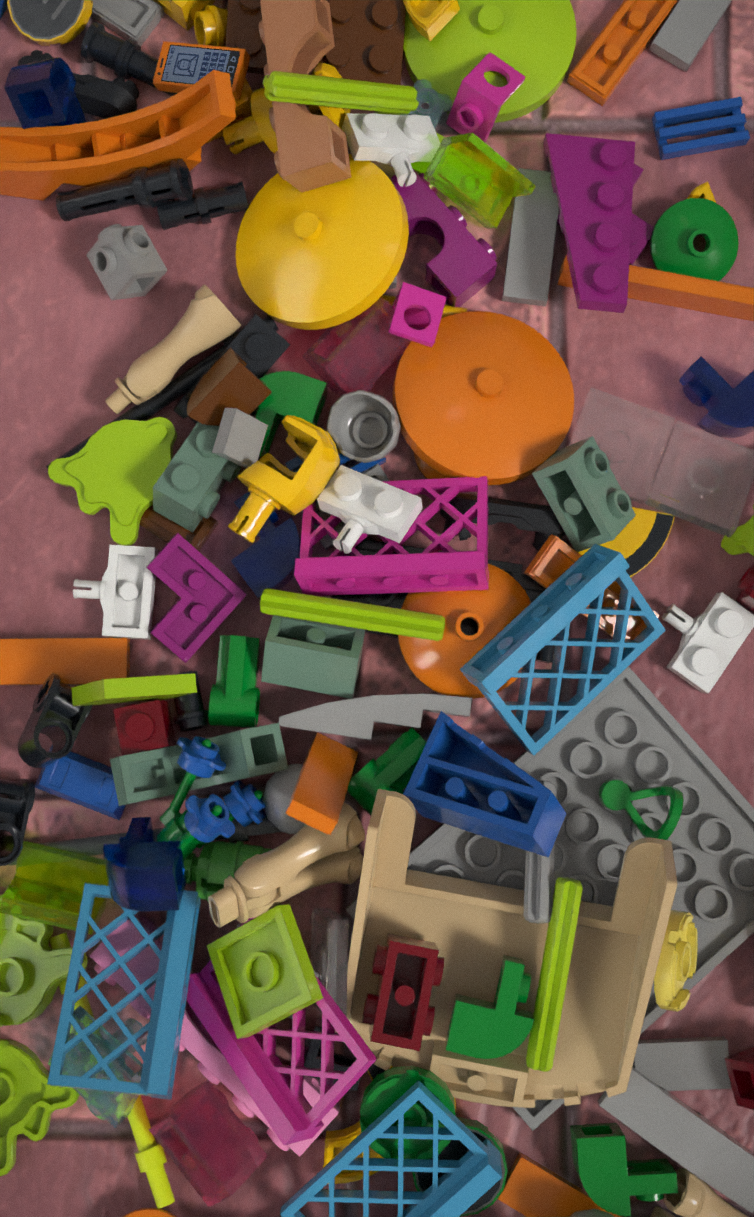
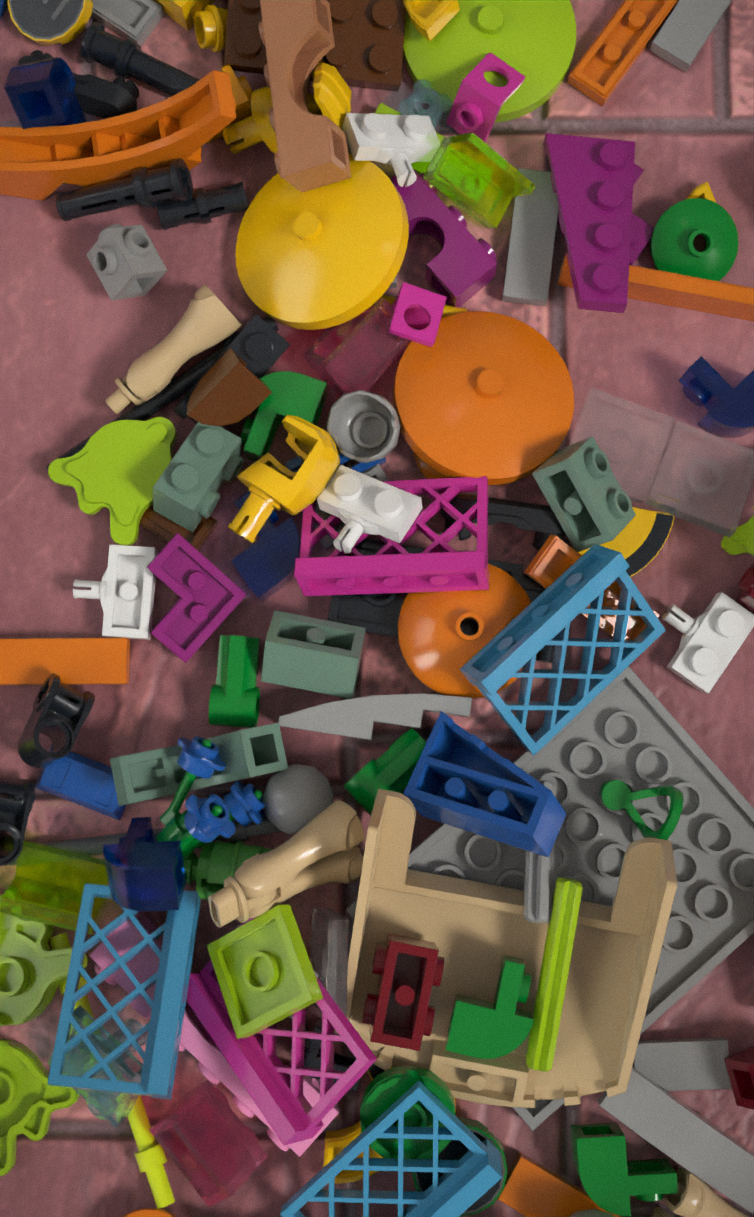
(133, 689): lime tile -> none
(144, 727): dark red brick -> none
(185, 64): tile -> none
(190, 709): black pin -> none
(239, 437): light grey tile -> none
(322, 784): orange tile -> none
(339, 92): lime axle -> none
(352, 614): lime axle -> none
(676, 961): light yellow tile -> none
(699, 112): blue tile -> none

